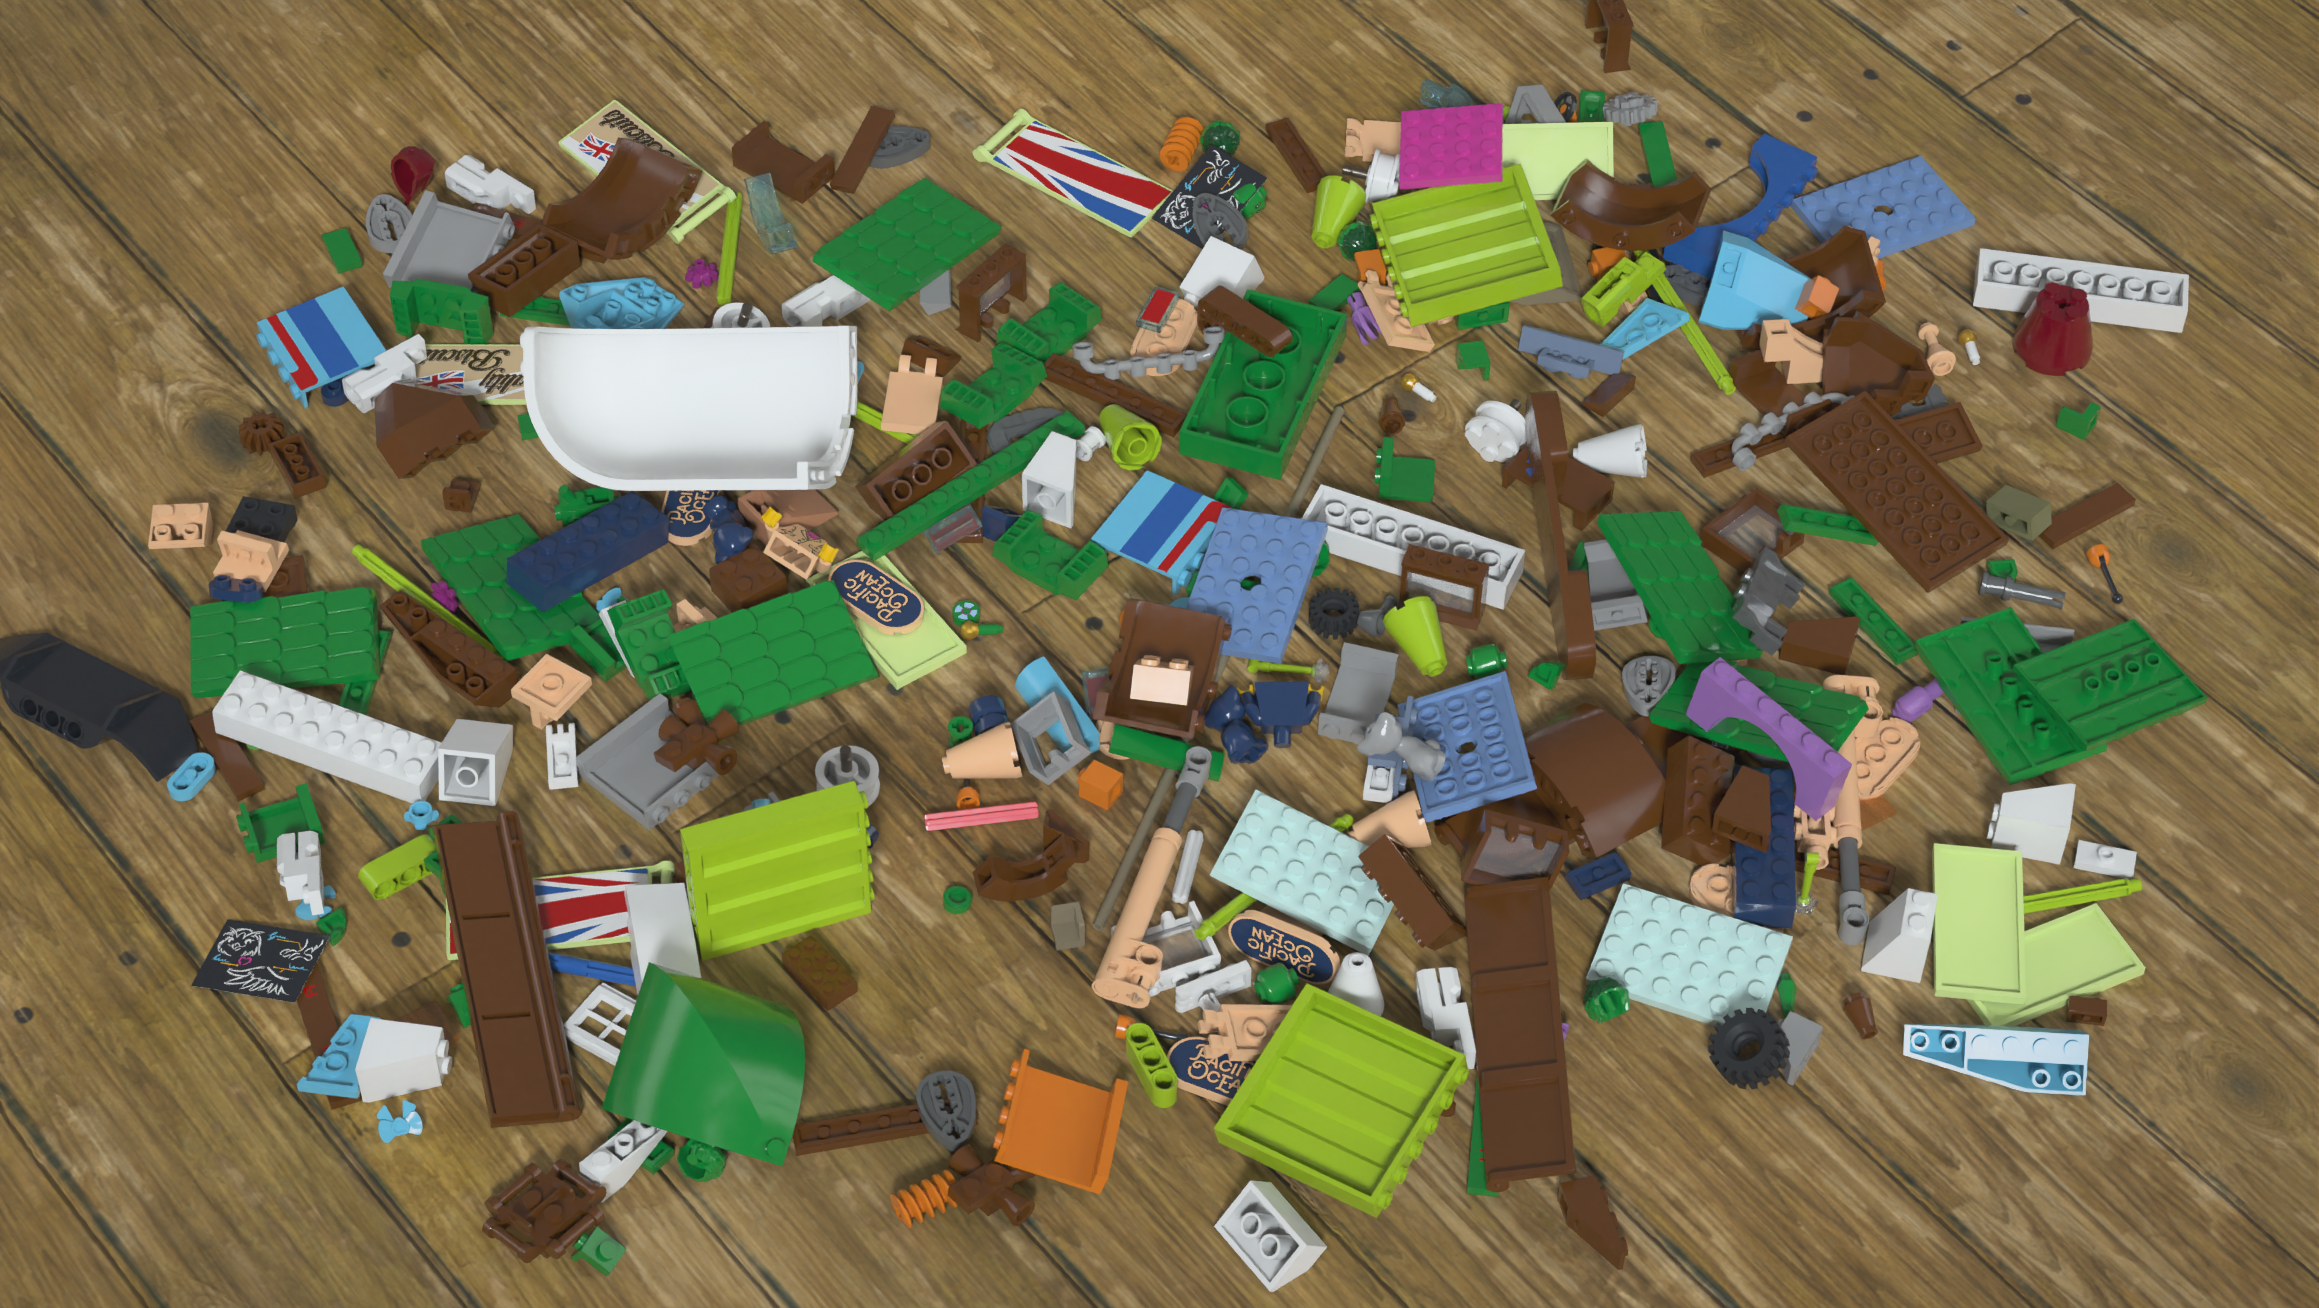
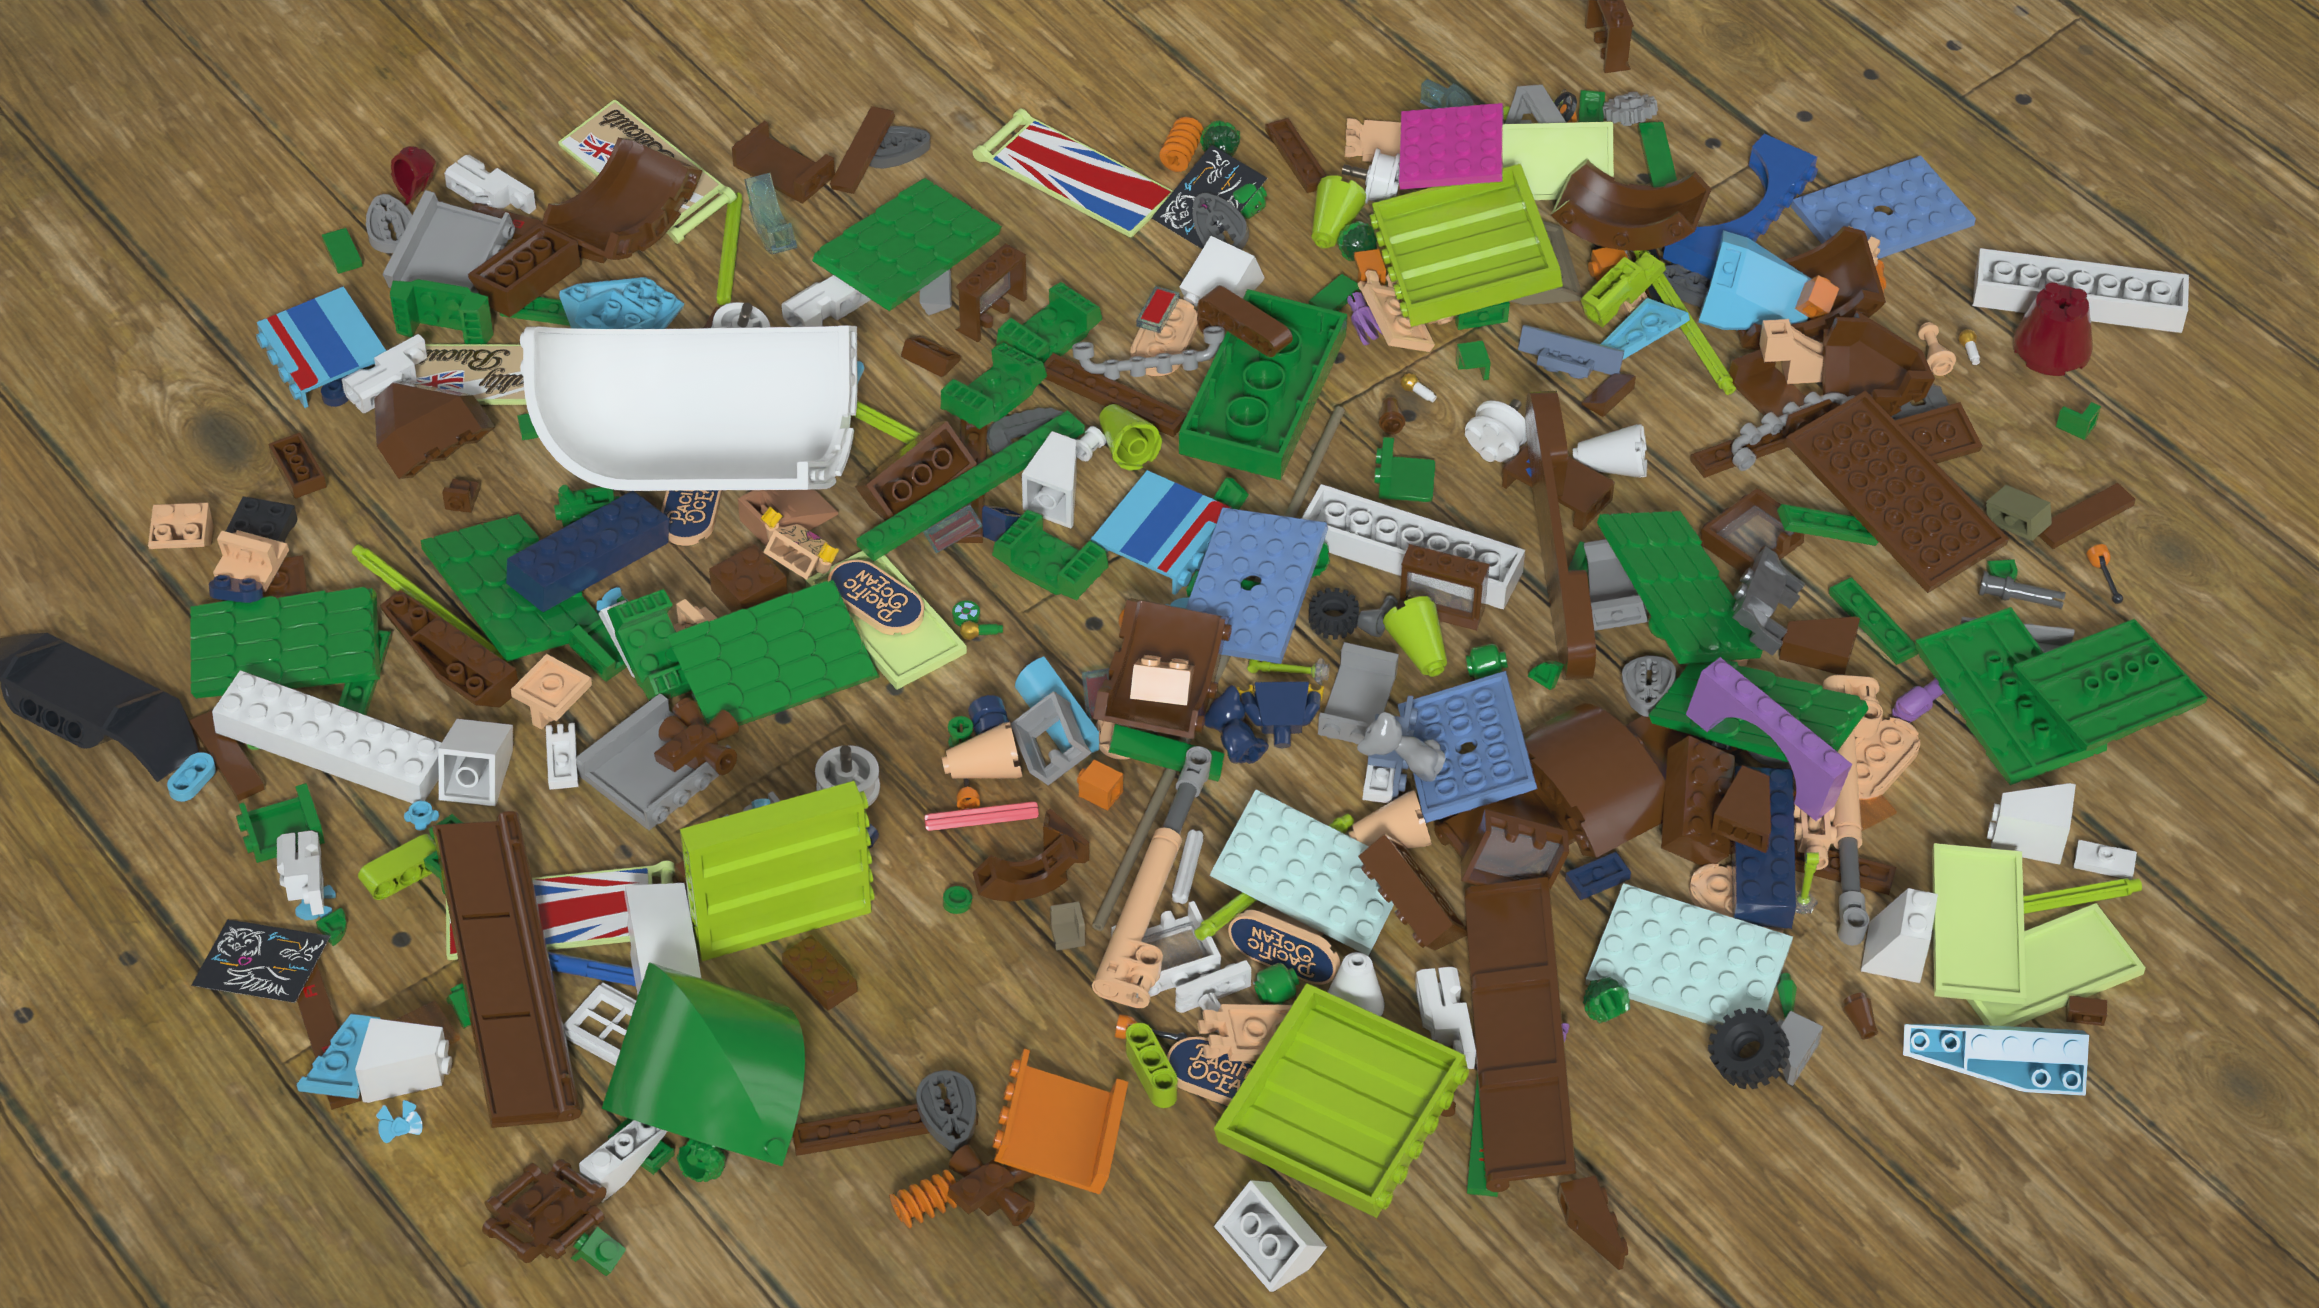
(260, 431): reddish brown gear -> none
(445, 596): magenta plant -> none
(701, 274): magenta plant -> none
(729, 528): dark blue animal -> none
(912, 398): light nougat tile -> none

